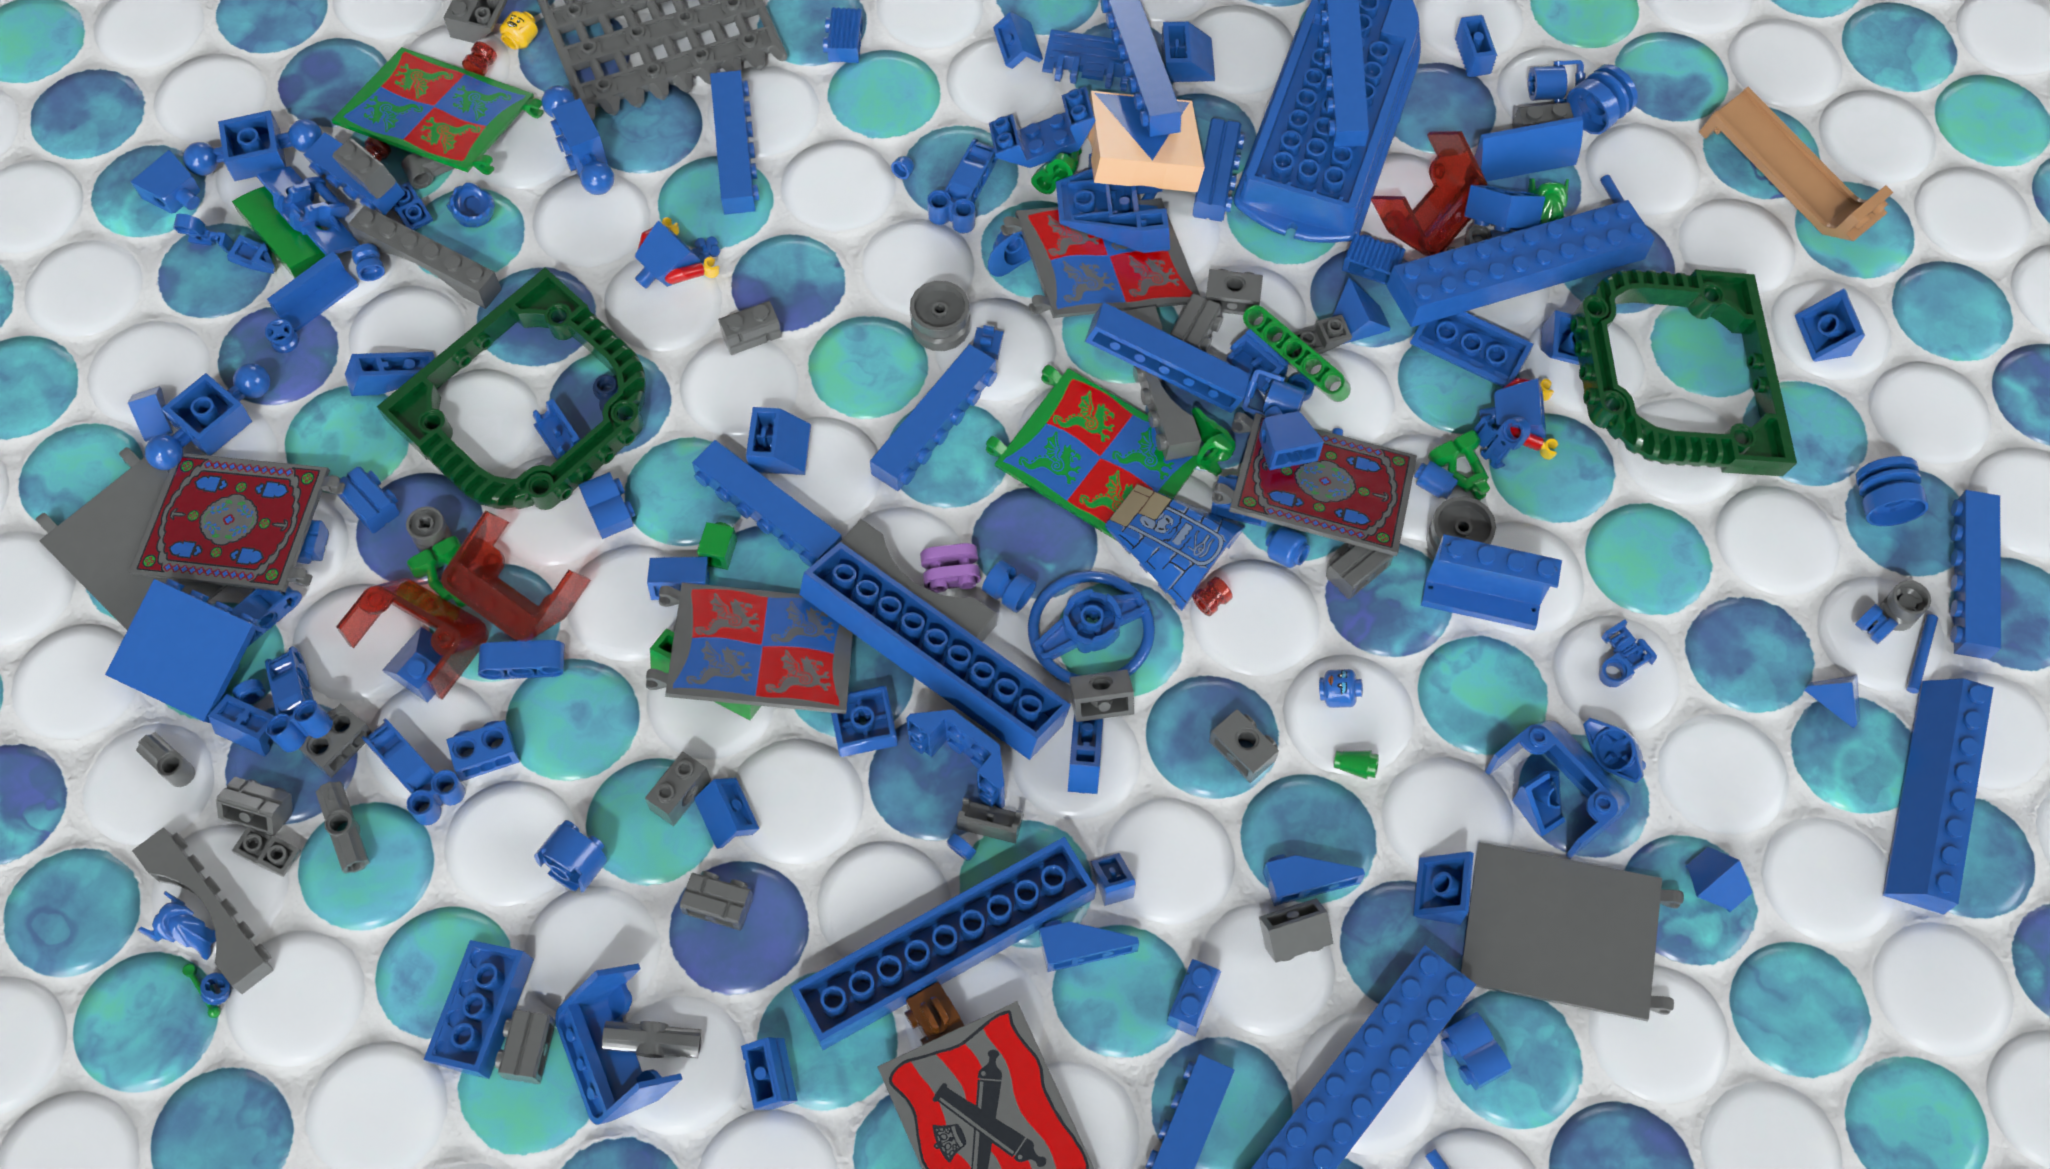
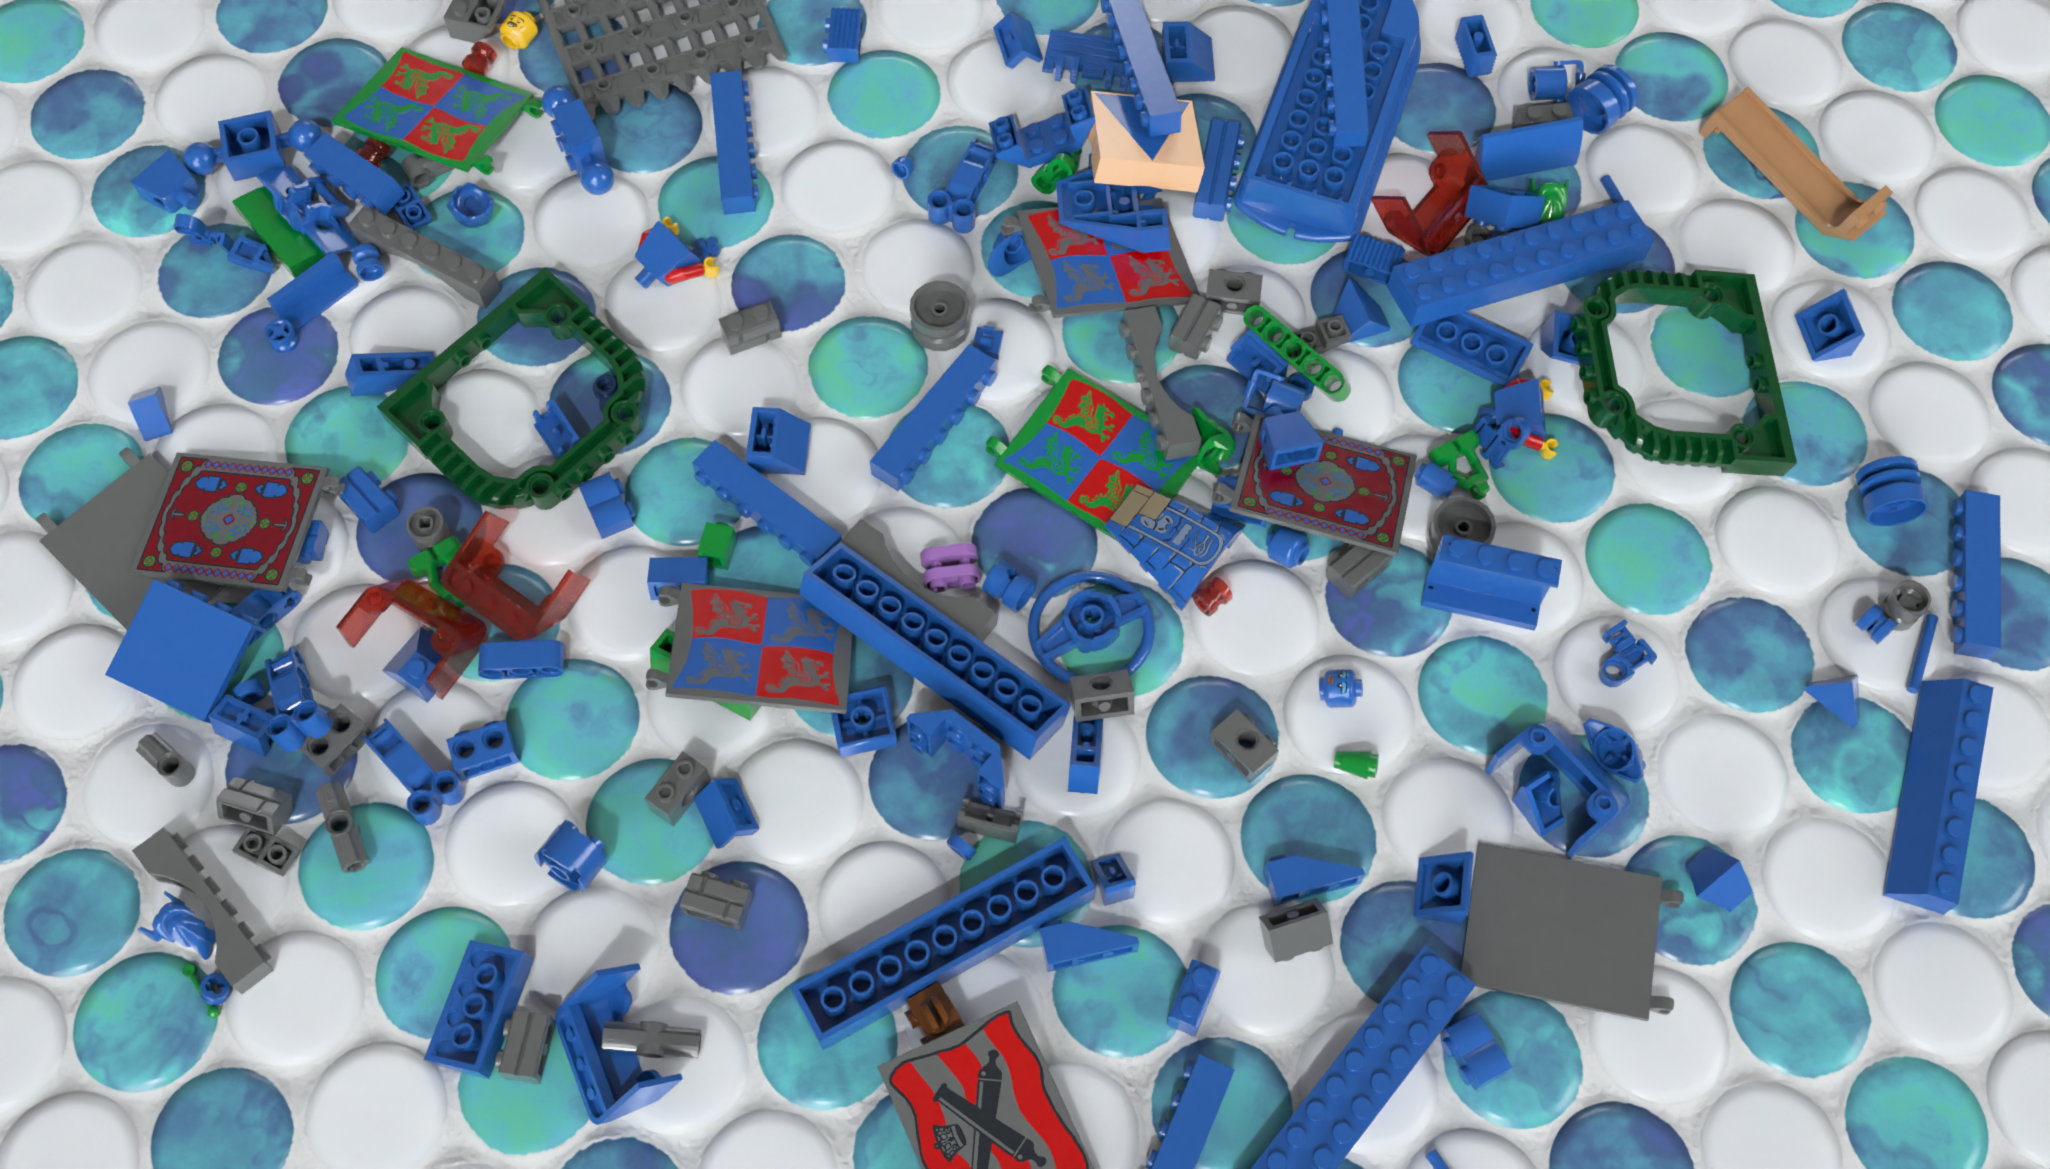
(207, 415): blue brick -> none
(364, 168): dark grey brick -> none
(769, 1073): blue brick -> none
(1167, 357): blue brick -> none

